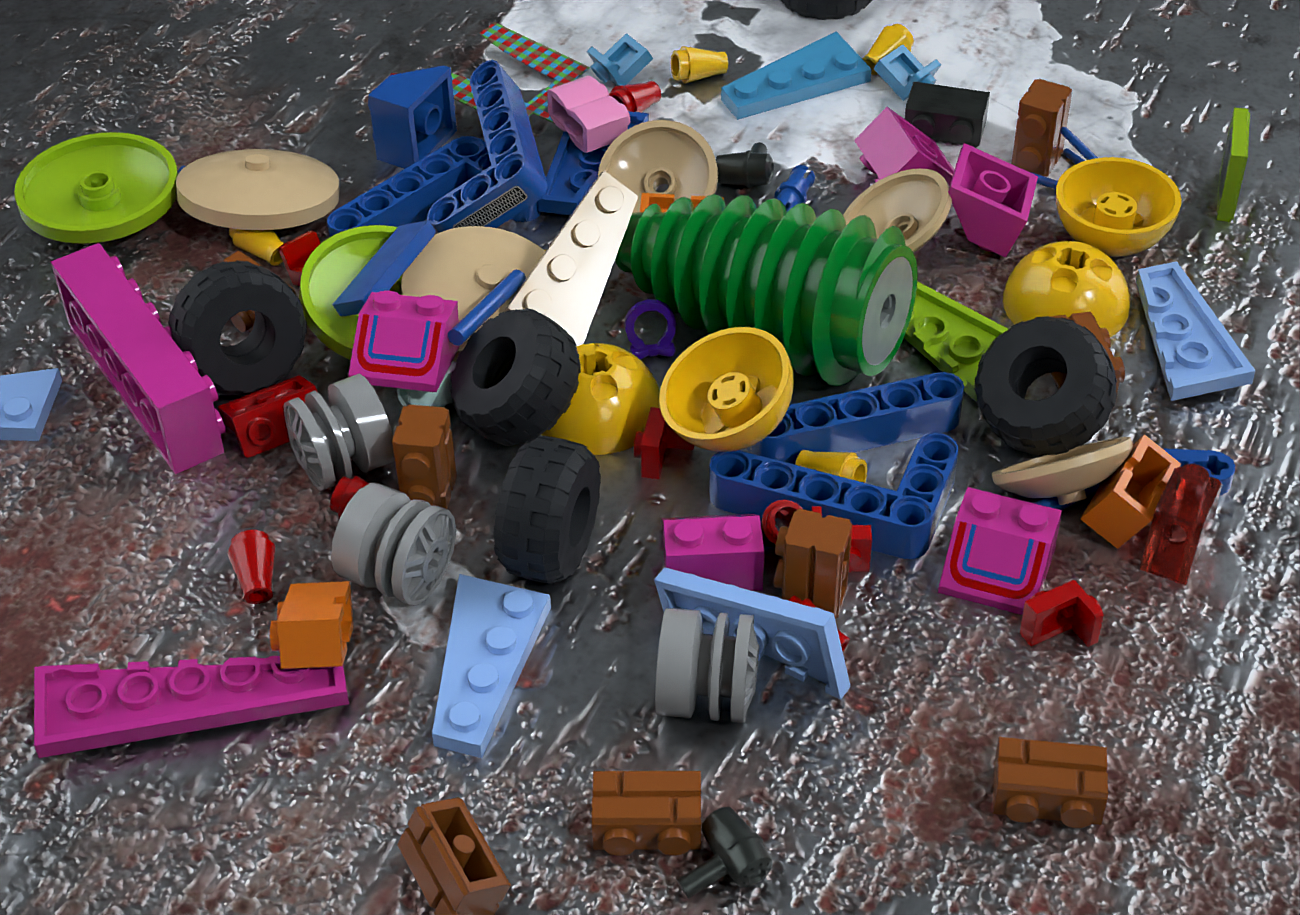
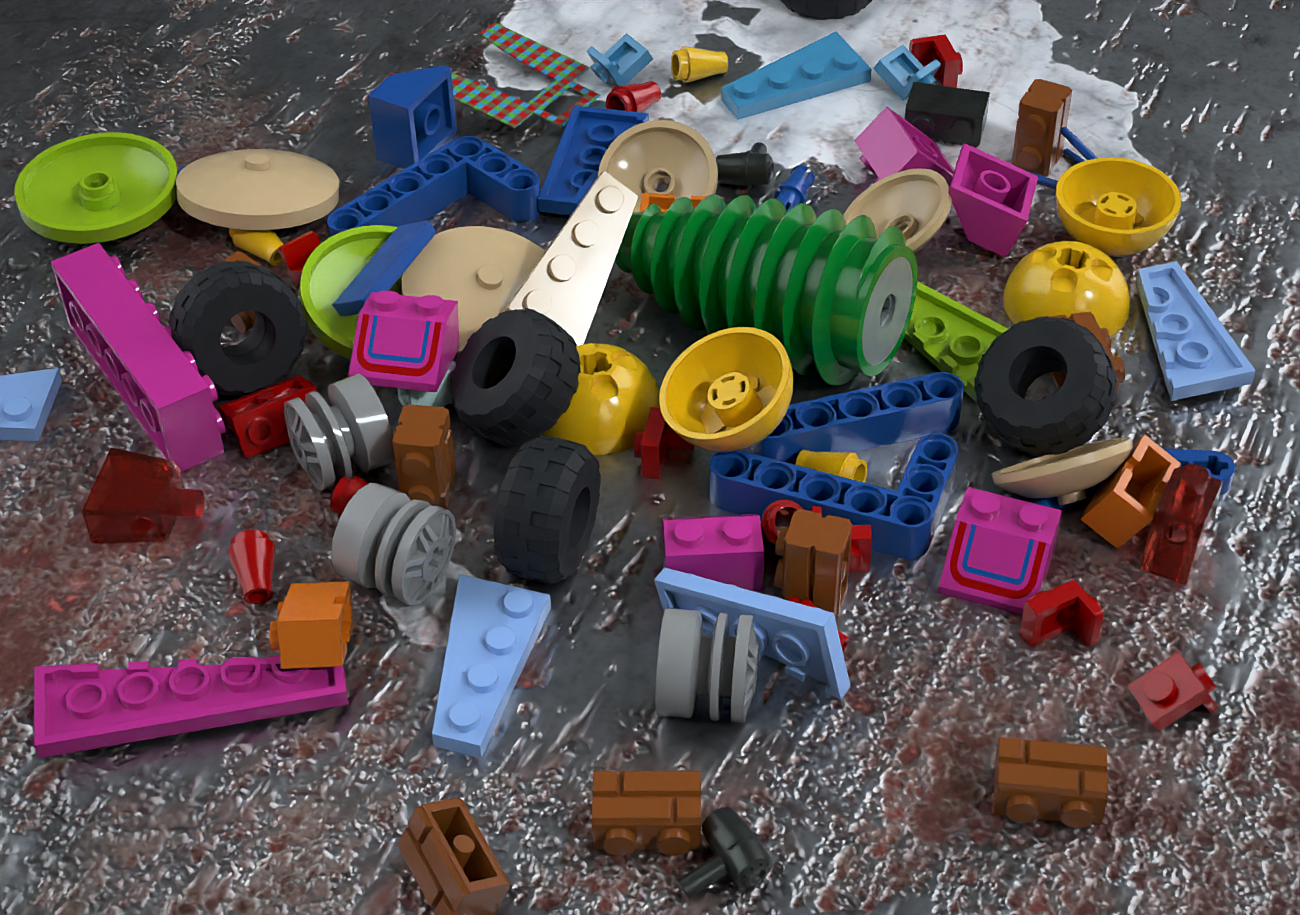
(138, 499): none -> clear red torso
(486, 307): blue bar -> none
(516, 170): blue beam -> none
(587, 113): bright pink brick -> none
(664, 346): dark purple piece -> none
(887, 41): yellow cone -> none
(938, 47): none -> red bracket
(1173, 690): none -> red bracket
(1233, 164): lime tile -> none

